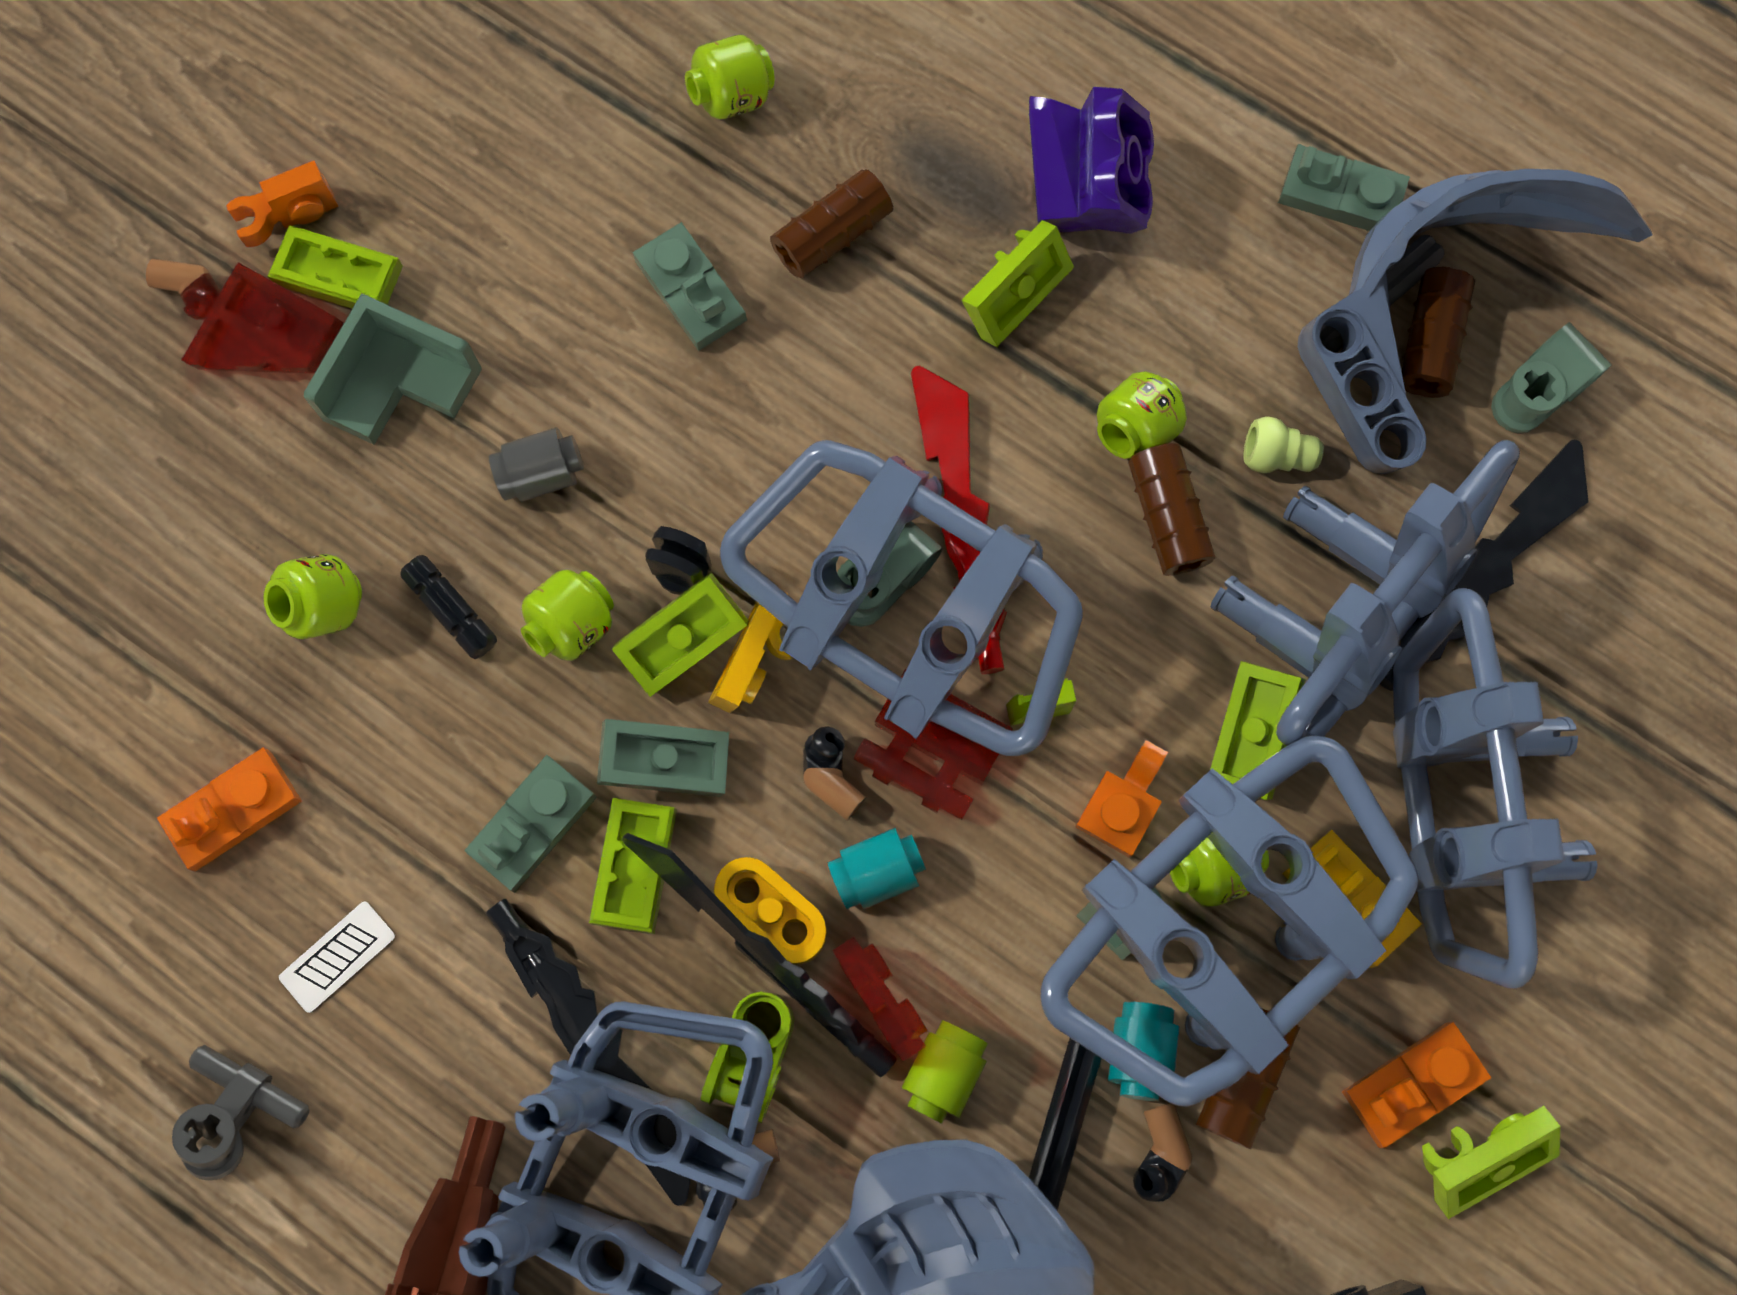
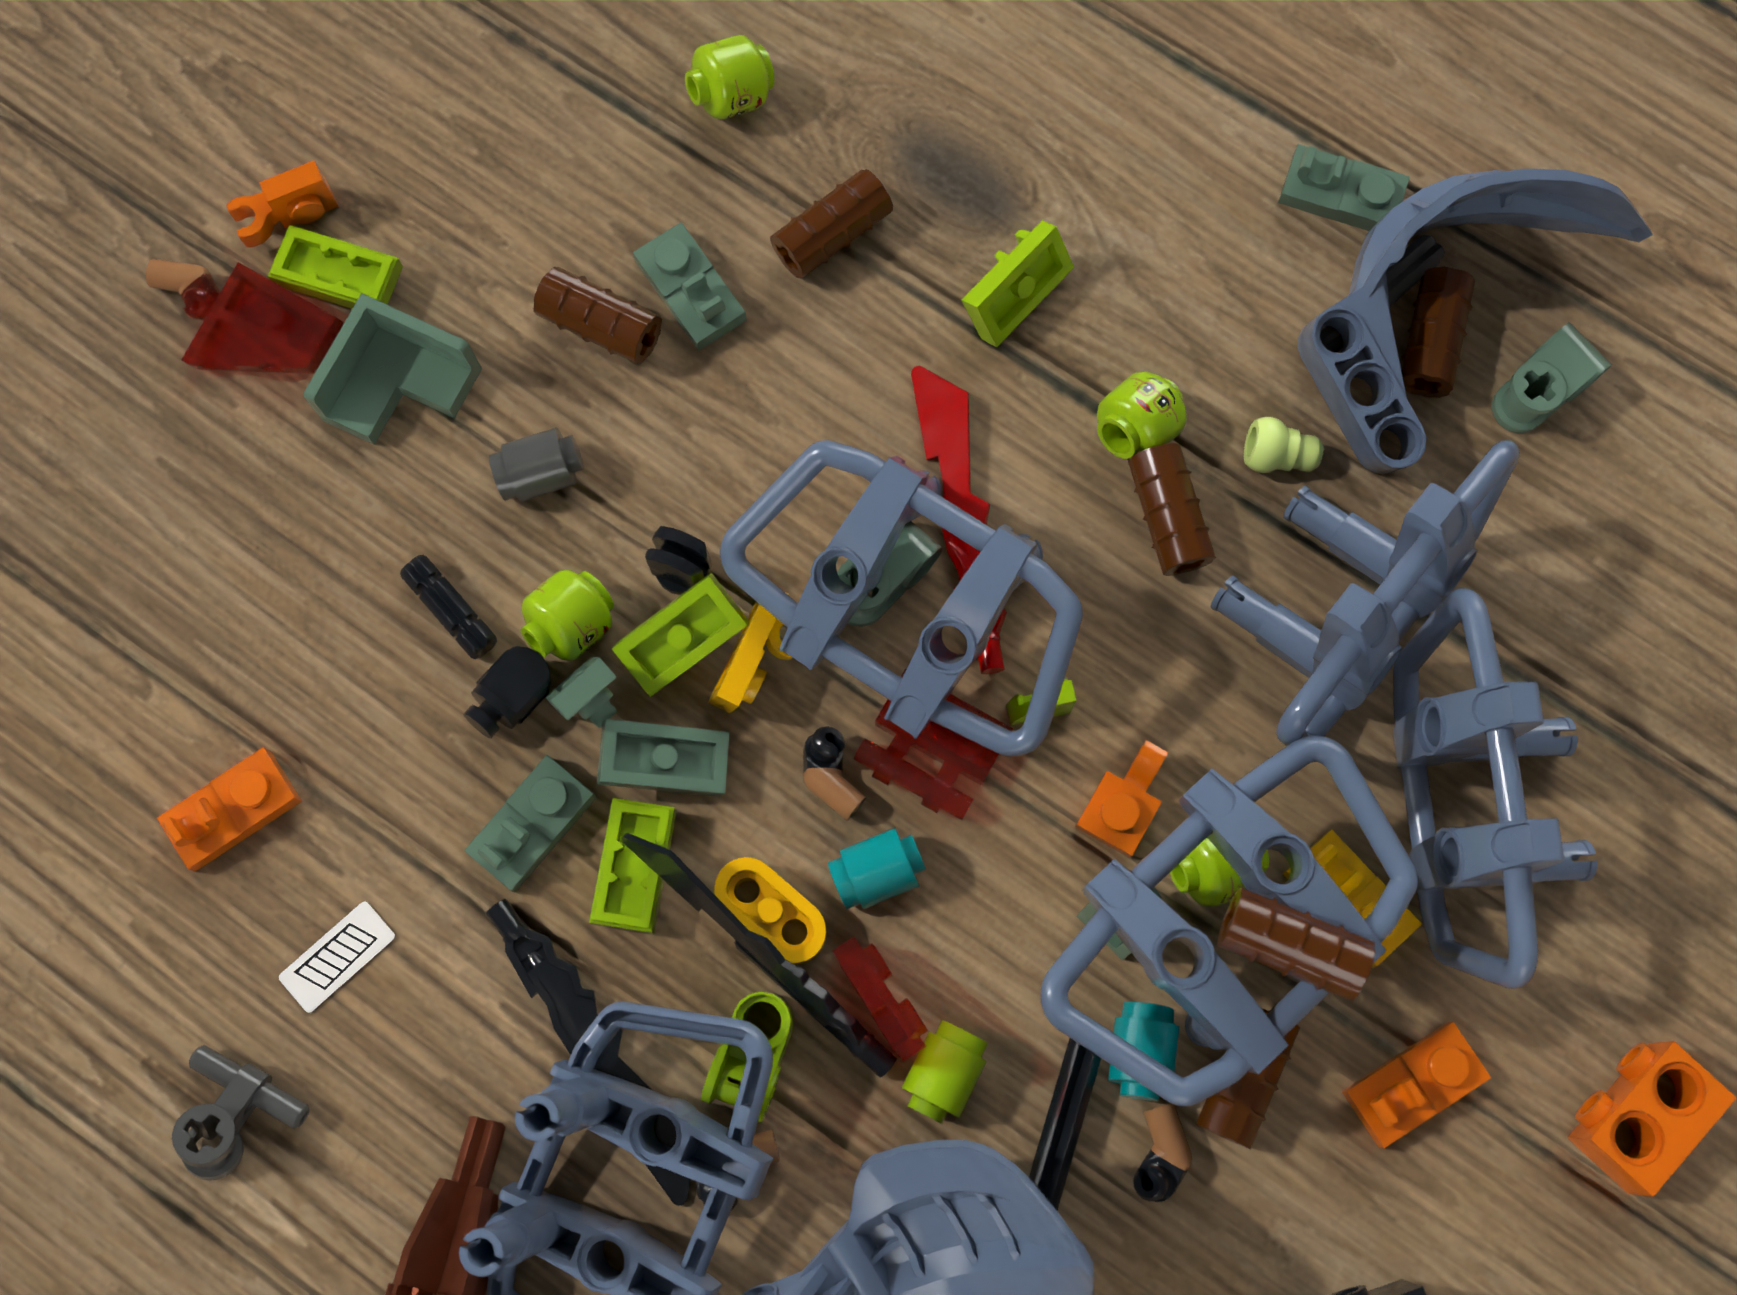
(312, 596): lime head -> none
(509, 690): none -> black arm
(585, 692): none -> sand green plate
(597, 315): none -> reddish brown axle
(1092, 162): dark purple piece -> none
(1252, 719): lime plate -> none
(1297, 944): none -> reddish brown axle
(1511, 1152): lime plate -> none
(1541, 507): black sword -> none
(1661, 1132): none -> orange brick

